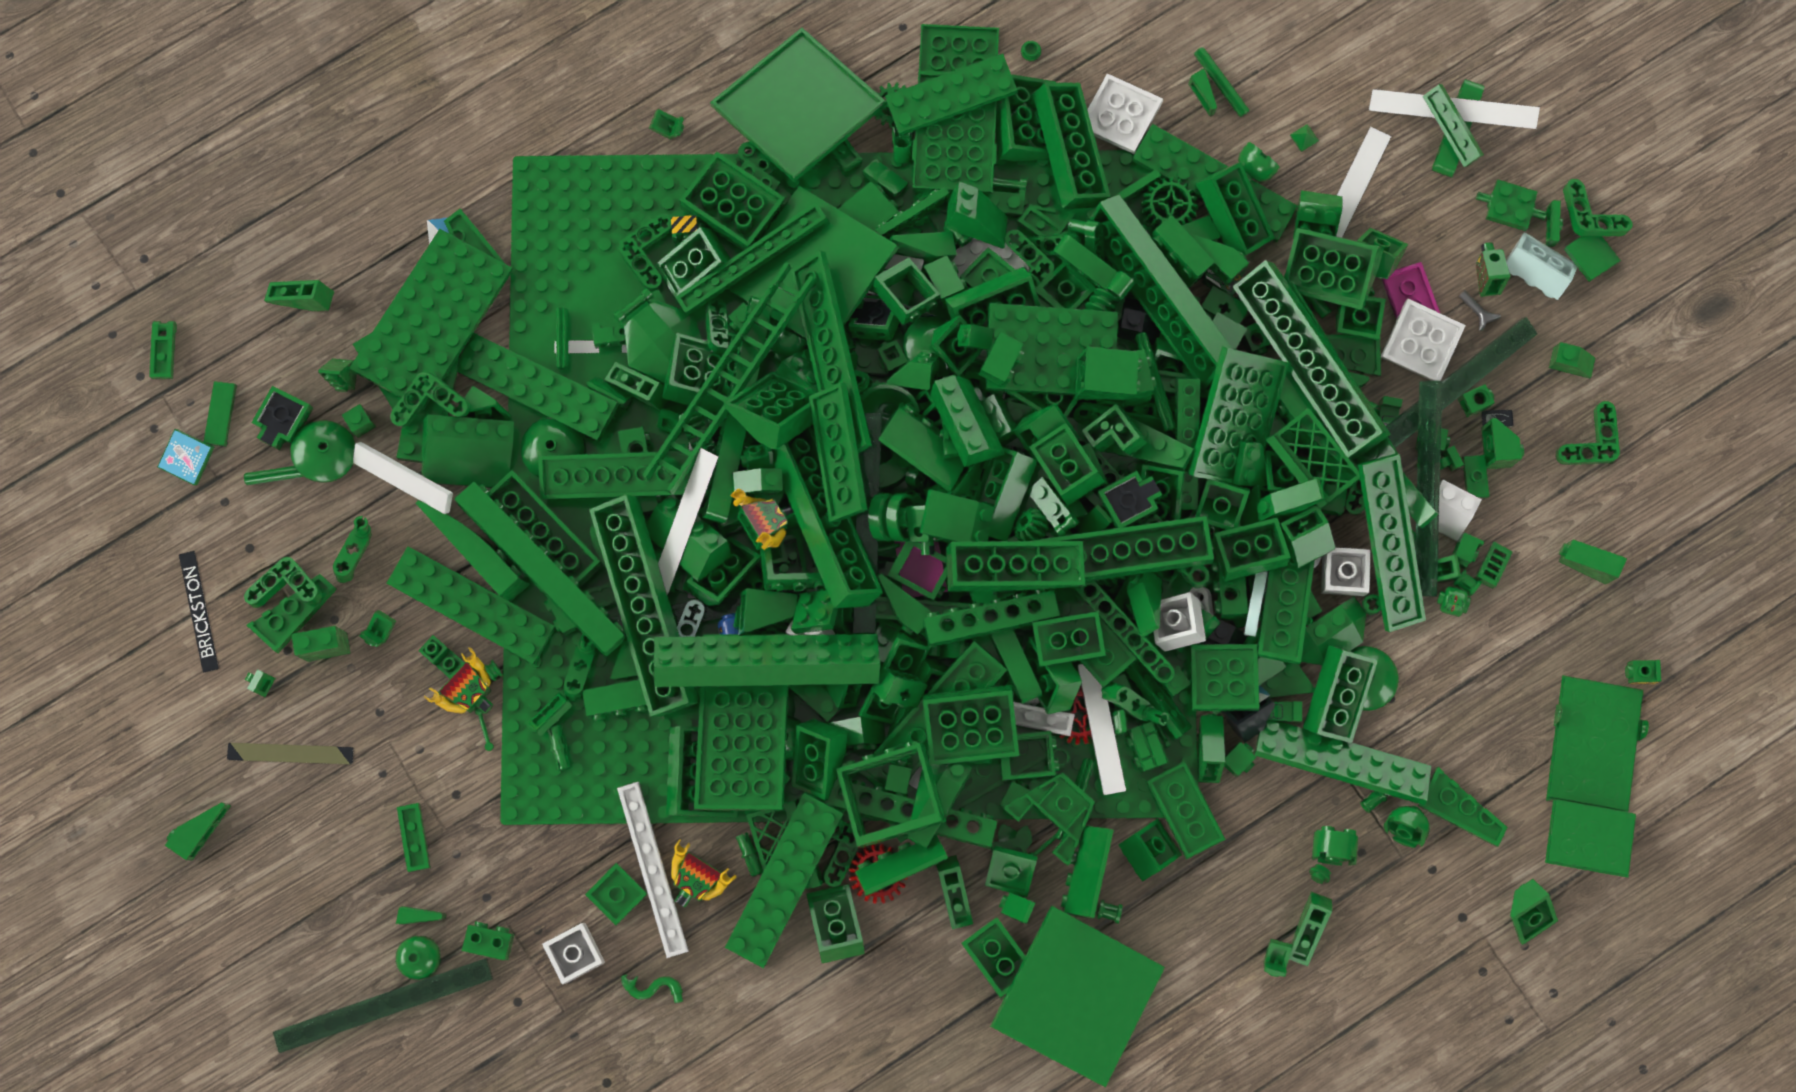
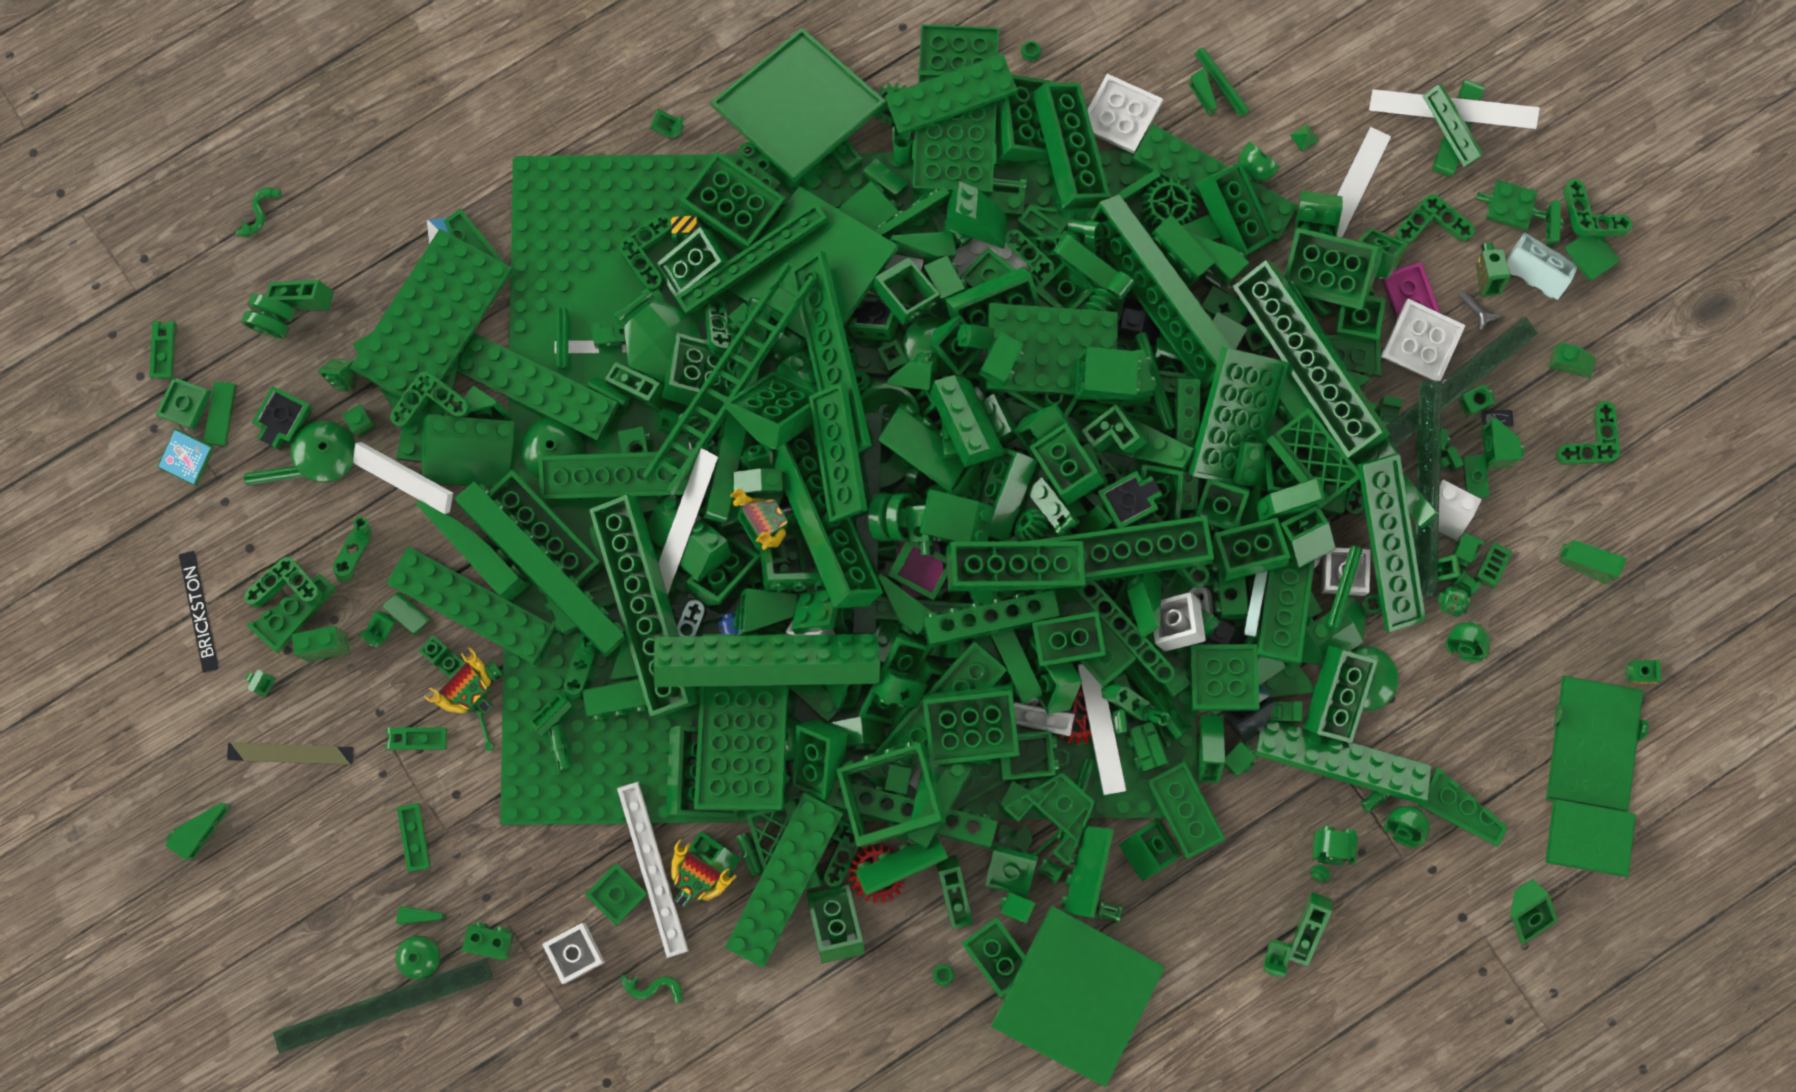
(183, 403): none -> green tile
(268, 192): none -> green animal
(268, 316): none -> green wheel
(406, 613): none -> green slope
(417, 738): none -> green plate
(714, 853): none -> green slope
(943, 974): none -> green plate
(1050, 869): none -> green bush
(1344, 587): none -> green axle
(1430, 214): none -> green beam
(1469, 641): none -> green cylinder

